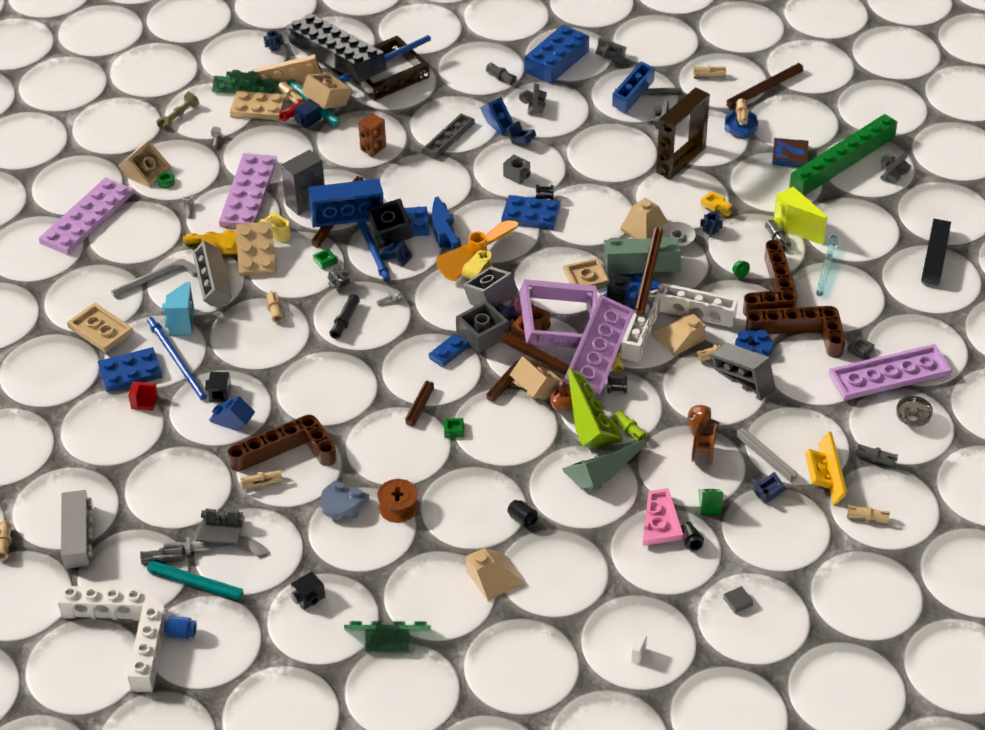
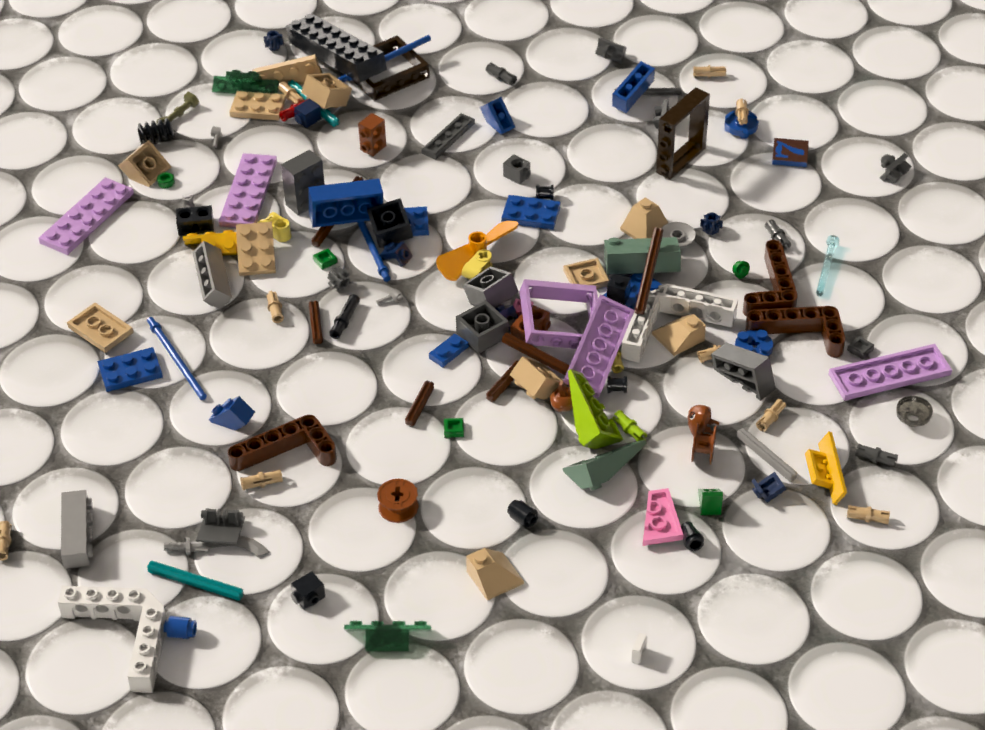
(143, 396): red panel -> none
(154, 130): none -> black piece
(176, 554): dark grey pin -> none
(179, 310): medium azure slope -> none
(180, 263): light grey piece -> none
(194, 220): none -> black brick
(218, 386): black brick -> none
(315, 322): none -> reddish brown axle
(342, 500): sand blue slope -> none
(442, 226): blue slope -> none
(518, 135): dark blue bracket -> none
(534, 99): dark grey hips -> none
(556, 54): blue brick -> none
(716, 202): yellow plate -> none
(738, 599): dark grey tile -> none
(765, 85): reddish brown axle -> none
(770, 415): none -> tan axle
(800, 216): neon yellow slope -> none
(843, 154): green brick -> none
(936, 251): black beam -> none

